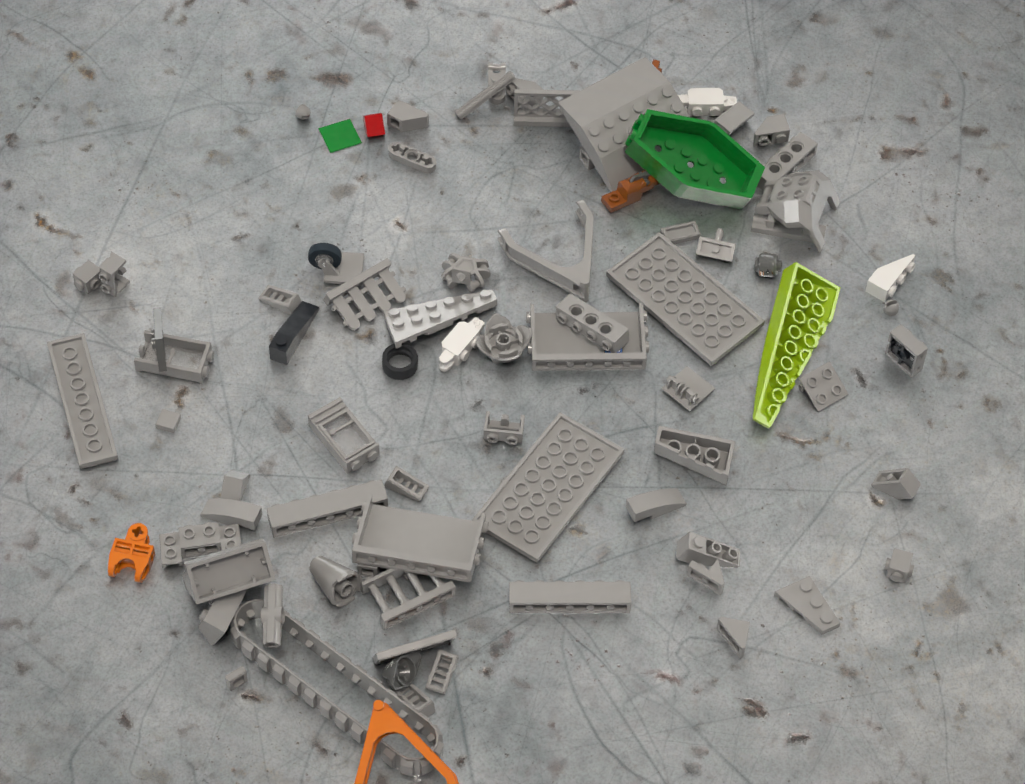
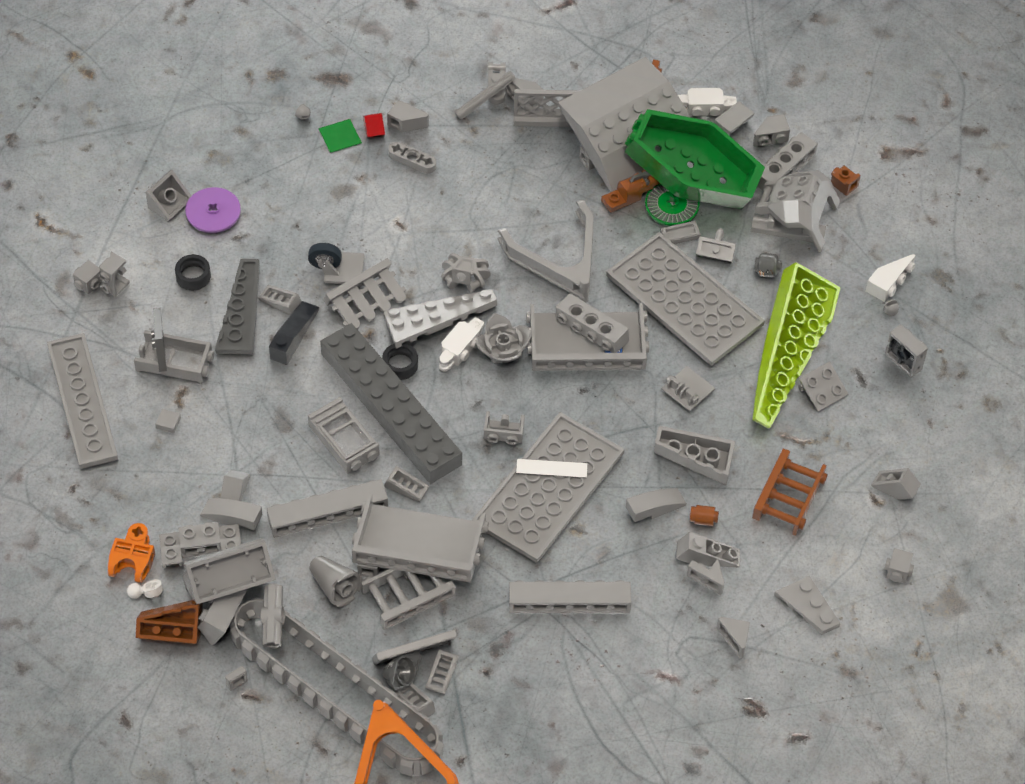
(151, 589): none -> white plate
(167, 196): none -> light grey slope
(171, 623): none -> dark orange wedge
(190, 261): none -> black tyre
(212, 221): none -> medium lavender piece
(240, 318): none -> dark grey wing
(391, 403): none -> dark grey brick
(551, 468): none -> white sticker
(662, 211): none -> piece
(704, 515): none -> dark orange brick
(770, 493): none -> dark orange fence
(845, 180): none -> dark orange brick

